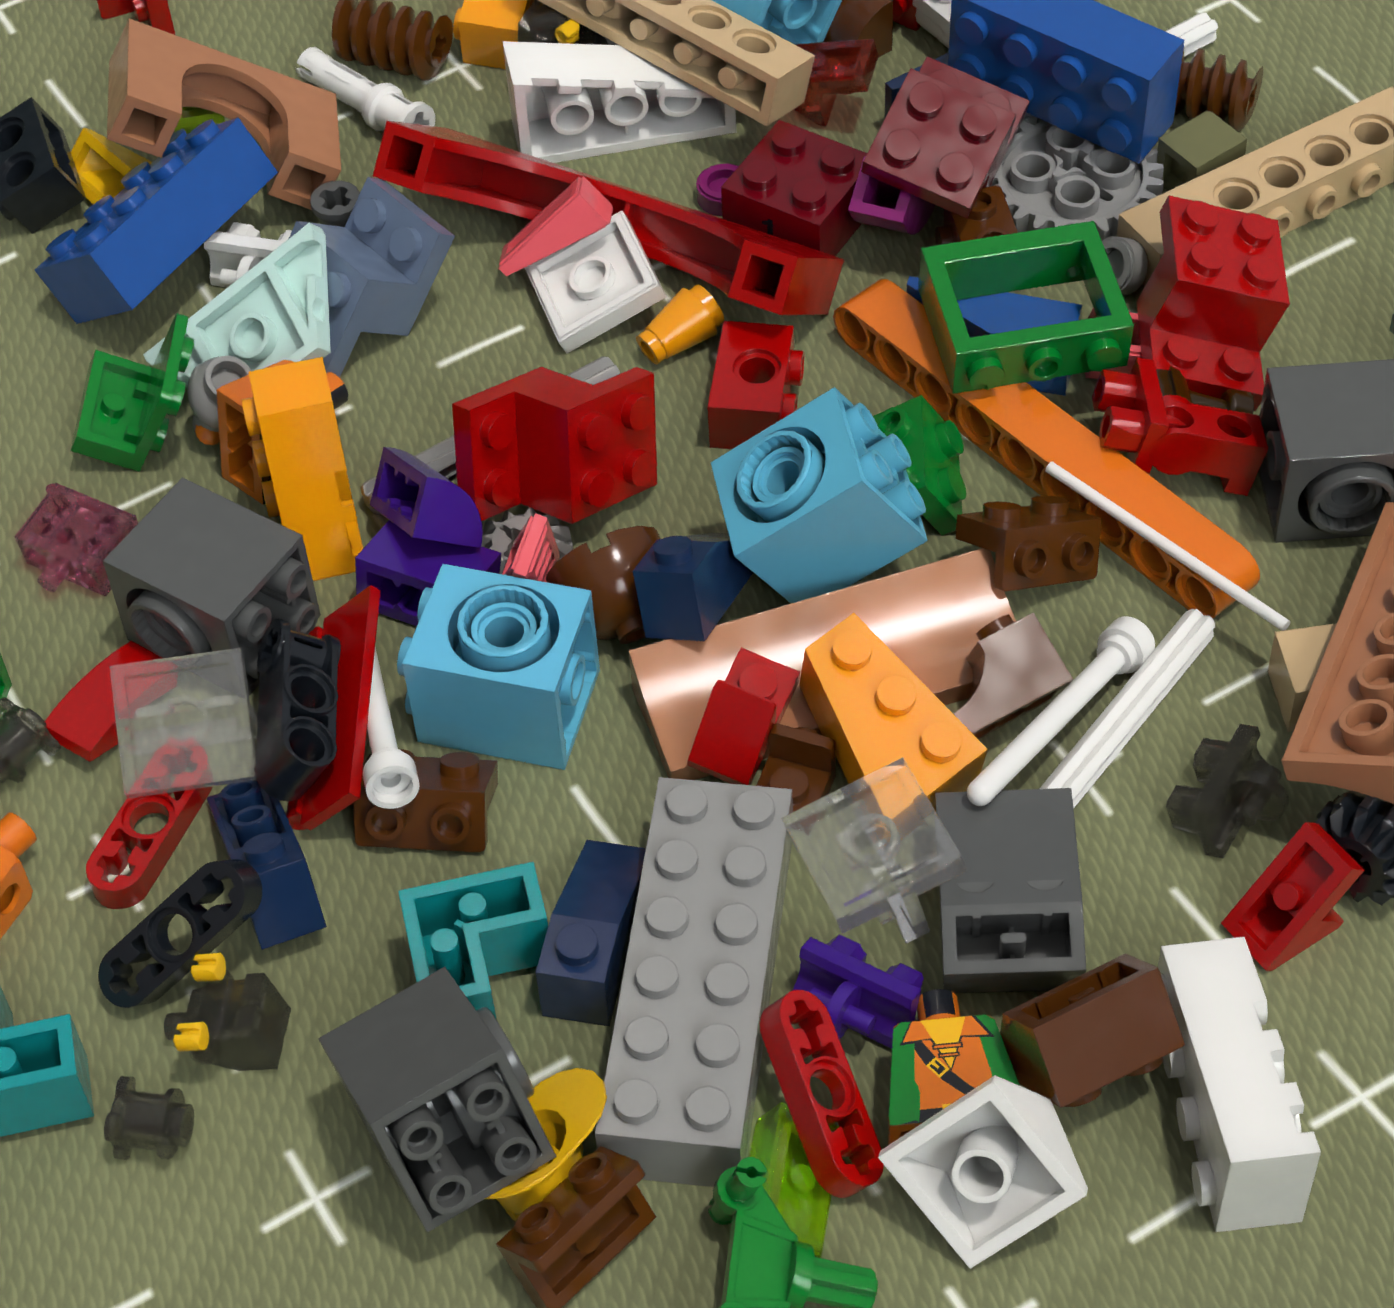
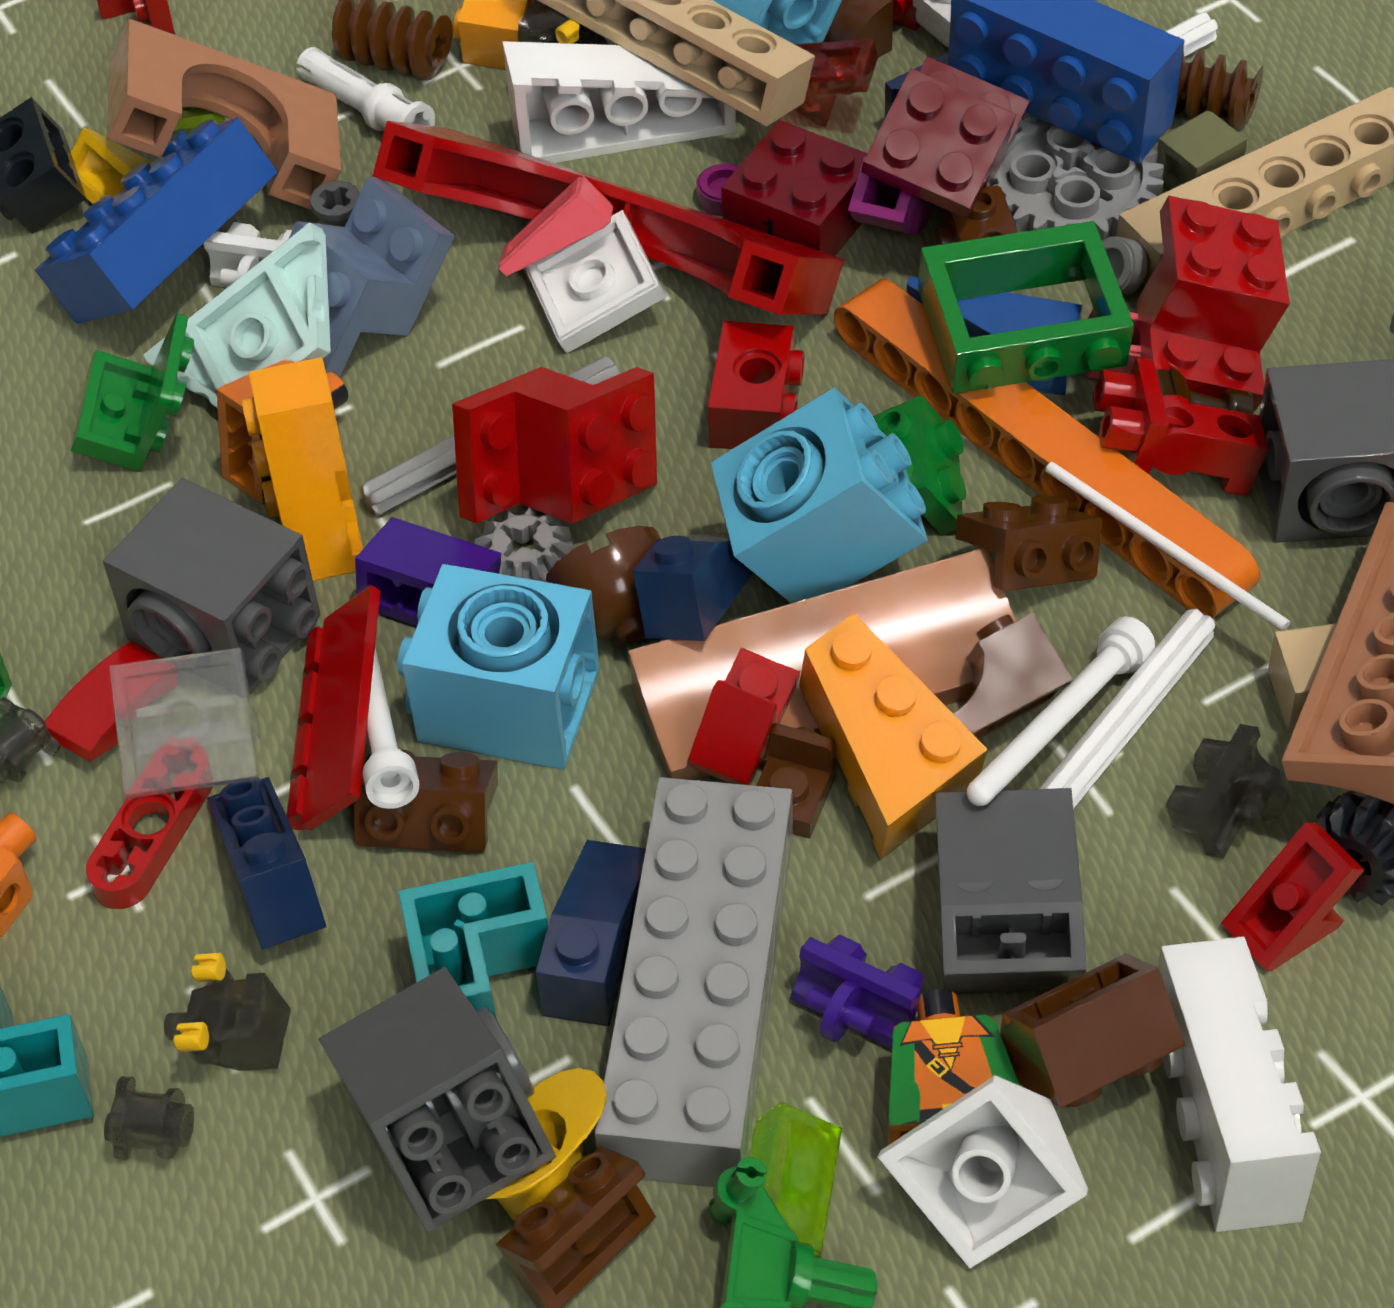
(72, 537): clear pink piece -> none
(203, 393): light grey animal -> none
(207, 926): black beam -> none
(295, 709): black piece -> none
(424, 501): dark purple brick -> none
(533, 550): coral slope -> none
(682, 323): light orange cone -> none
(855, 1134): red beam -> none
(876, 849): clear bracket -> none

